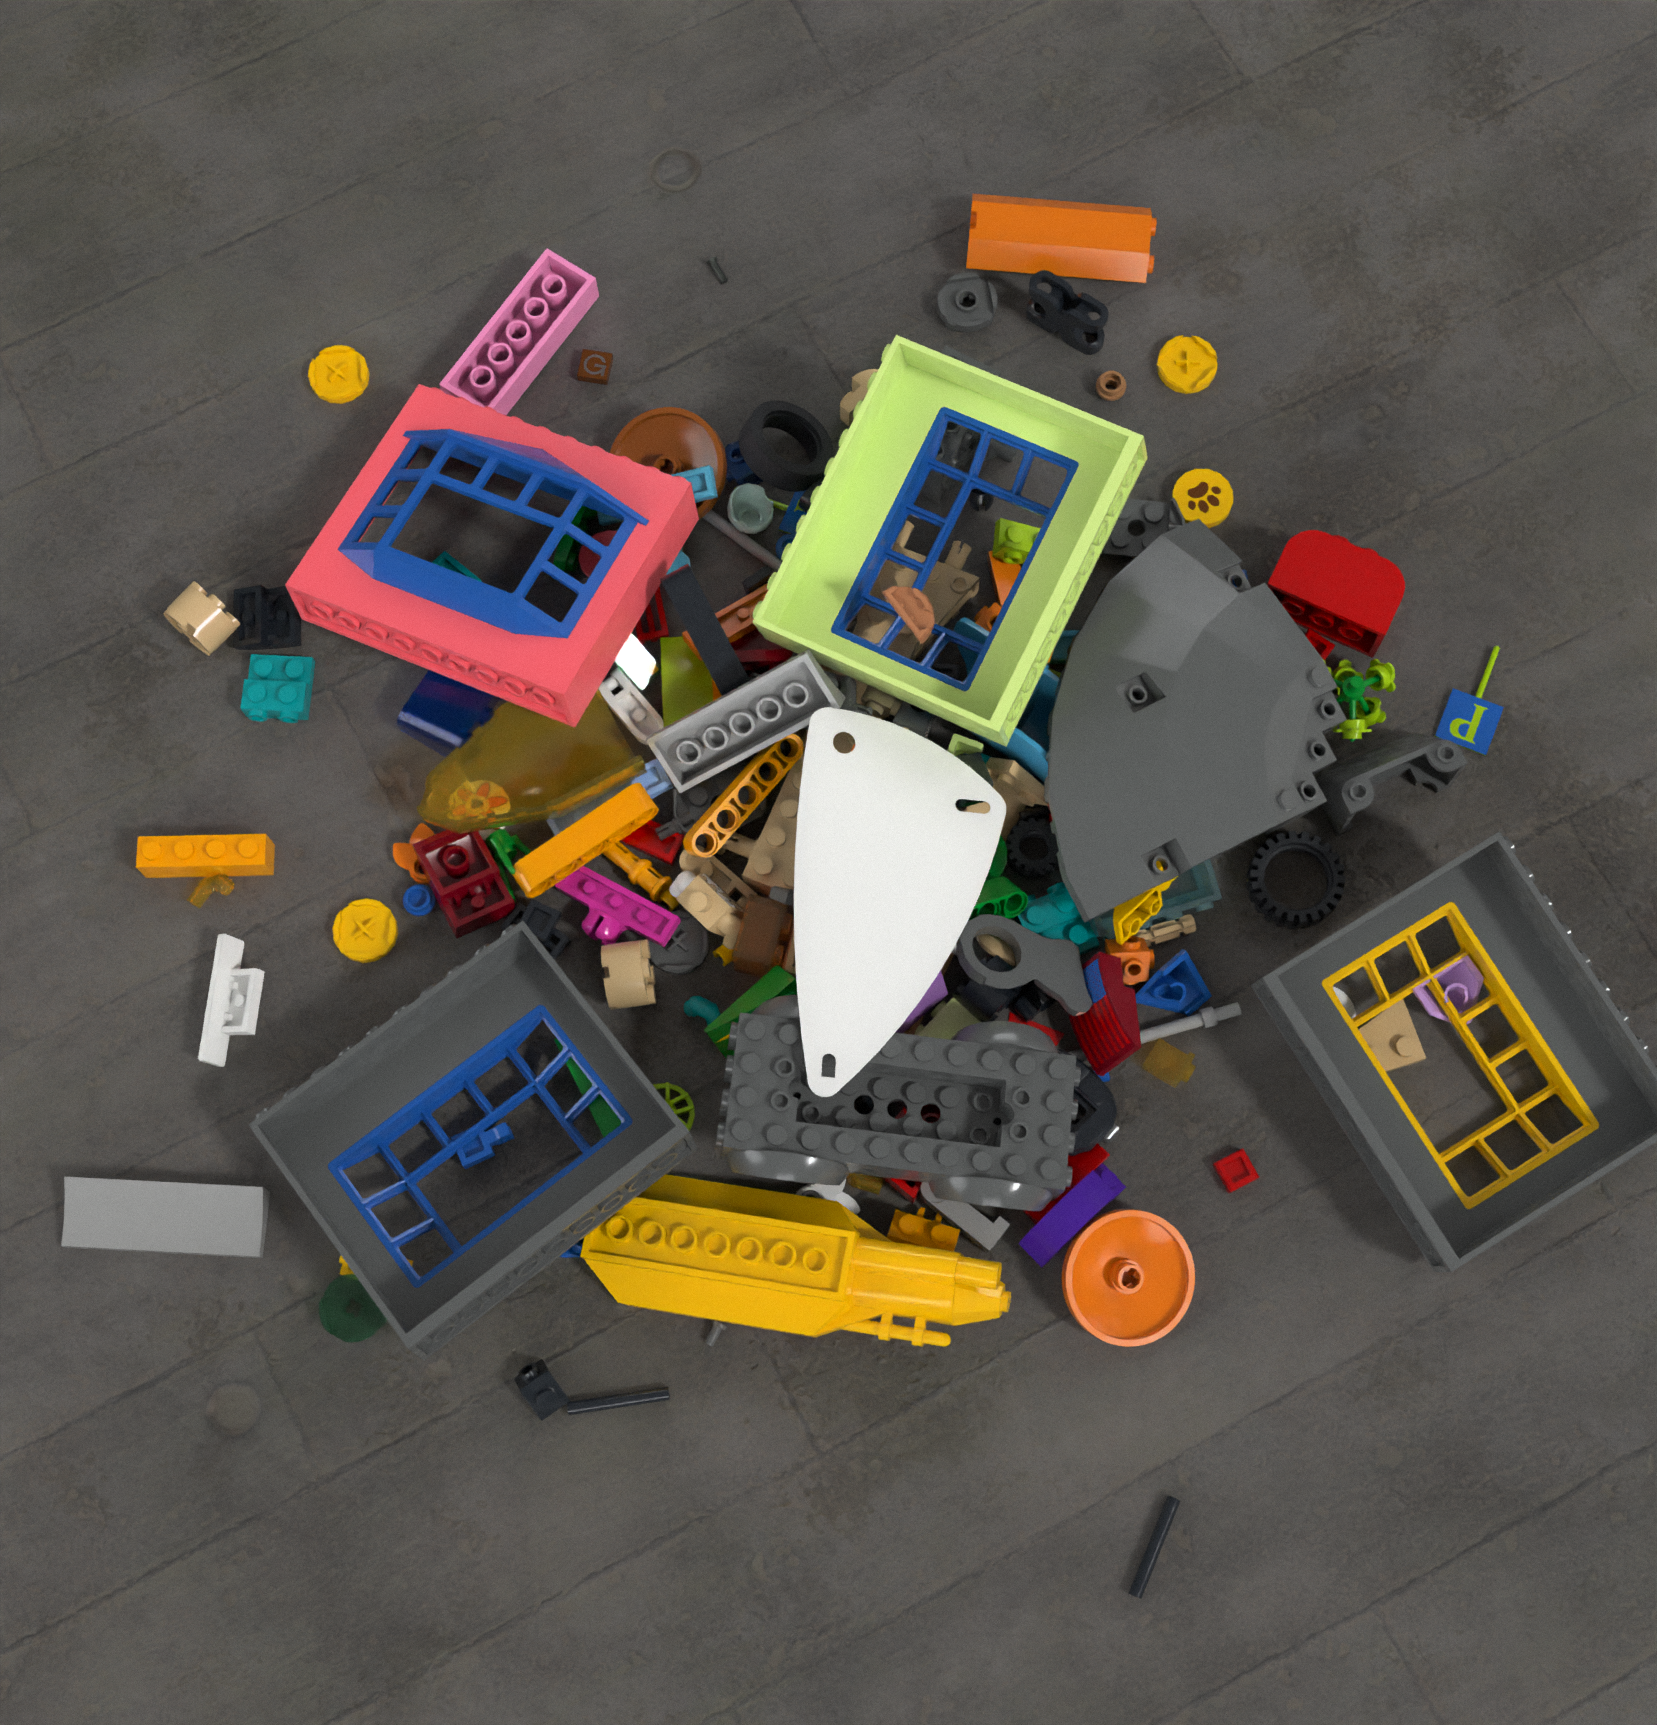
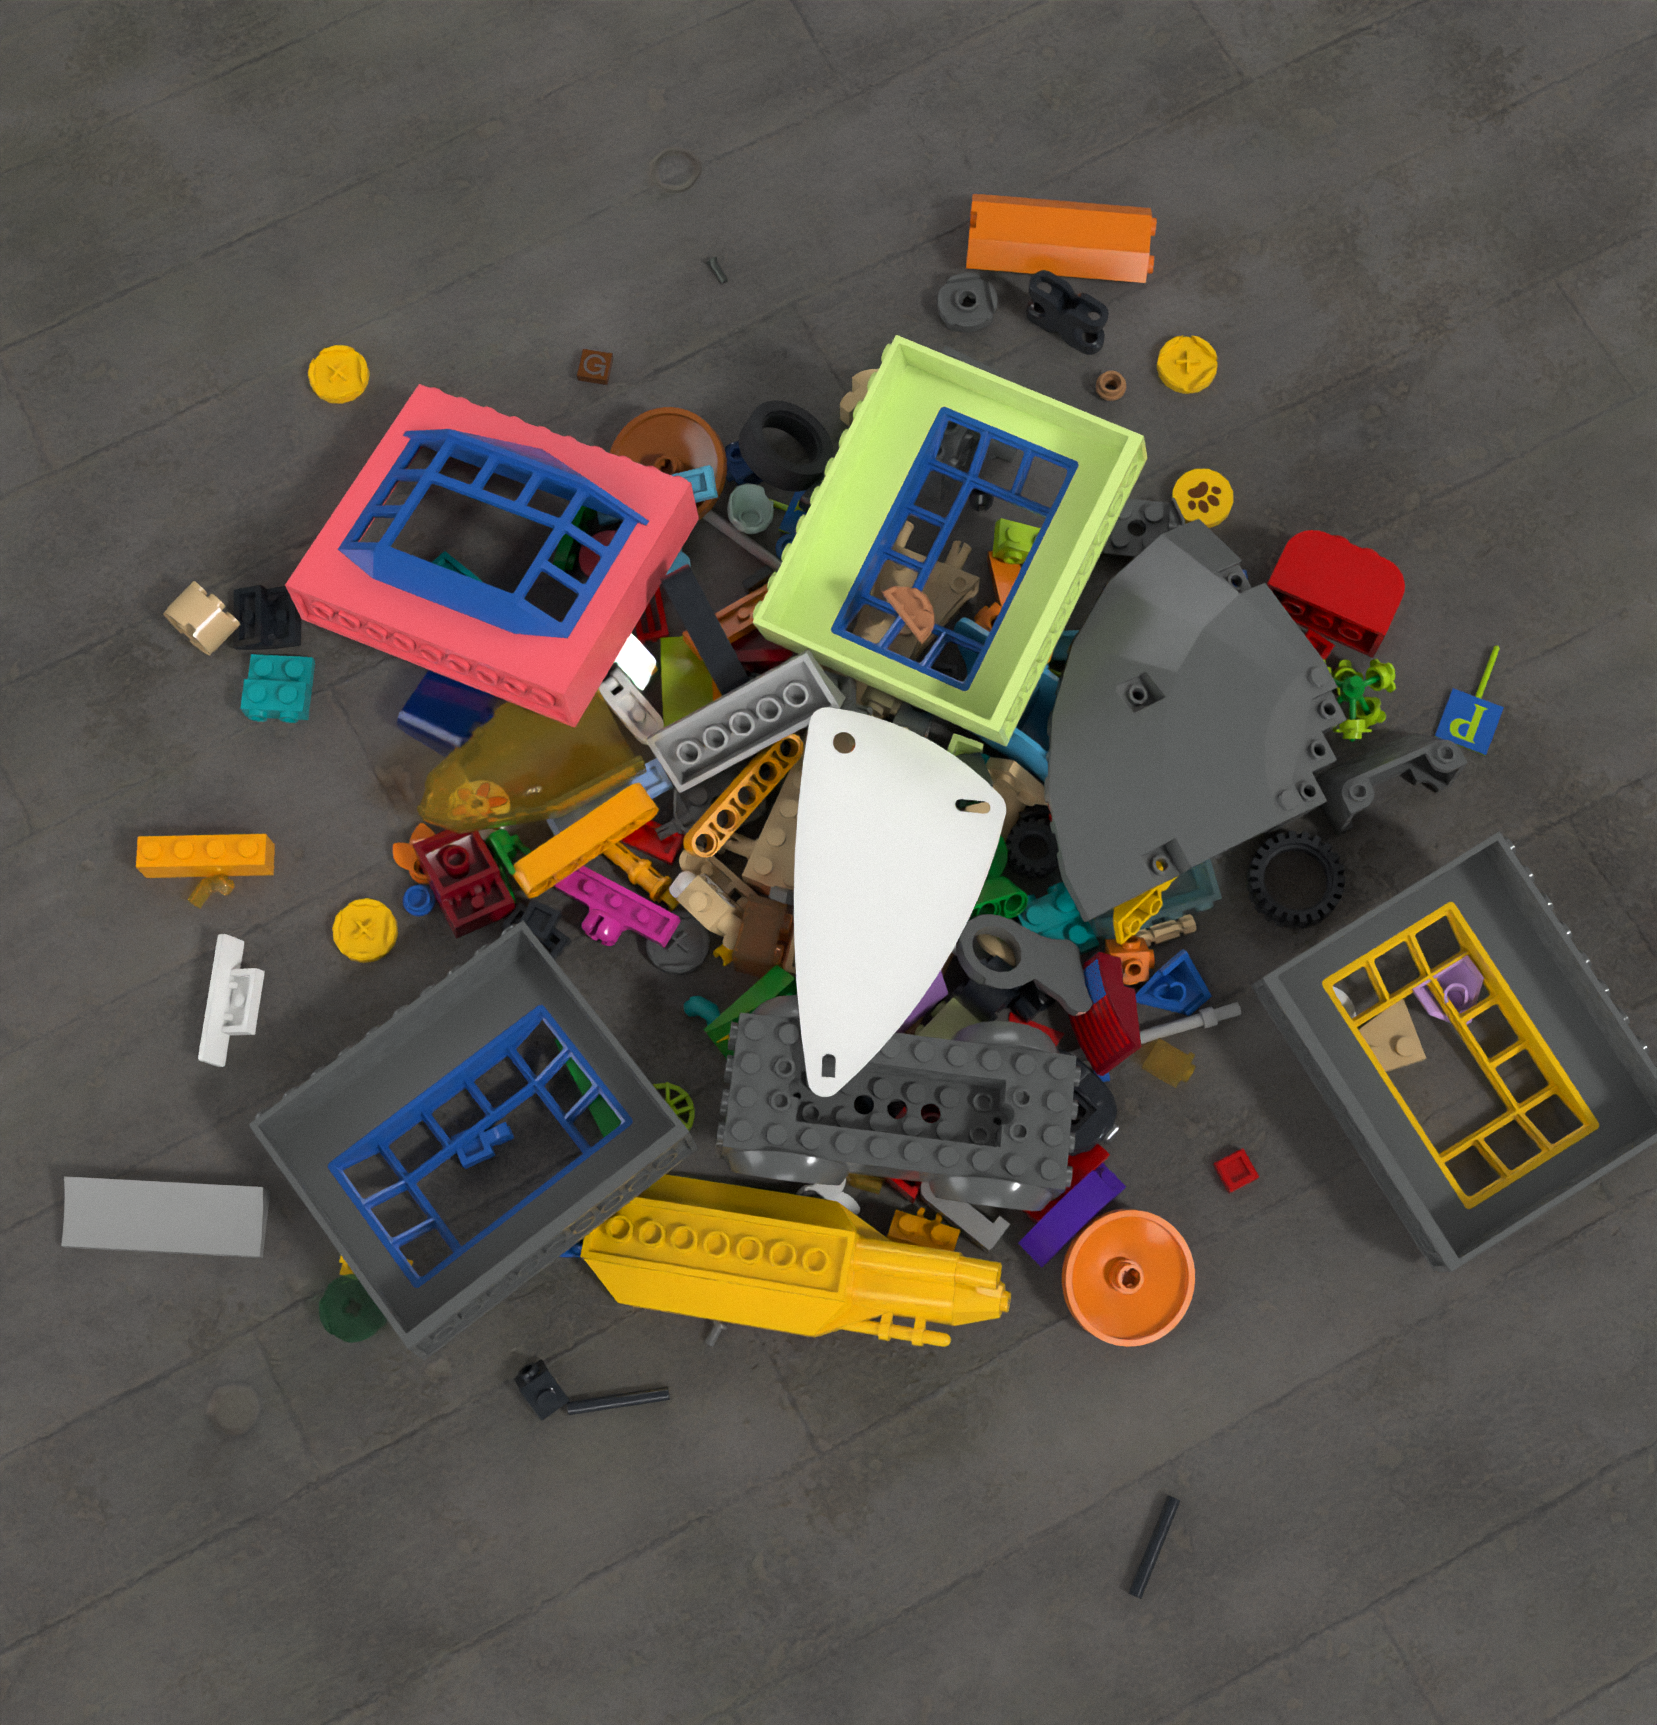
(522, 334): bright pink brick -> none
(628, 974): tan brick -> none

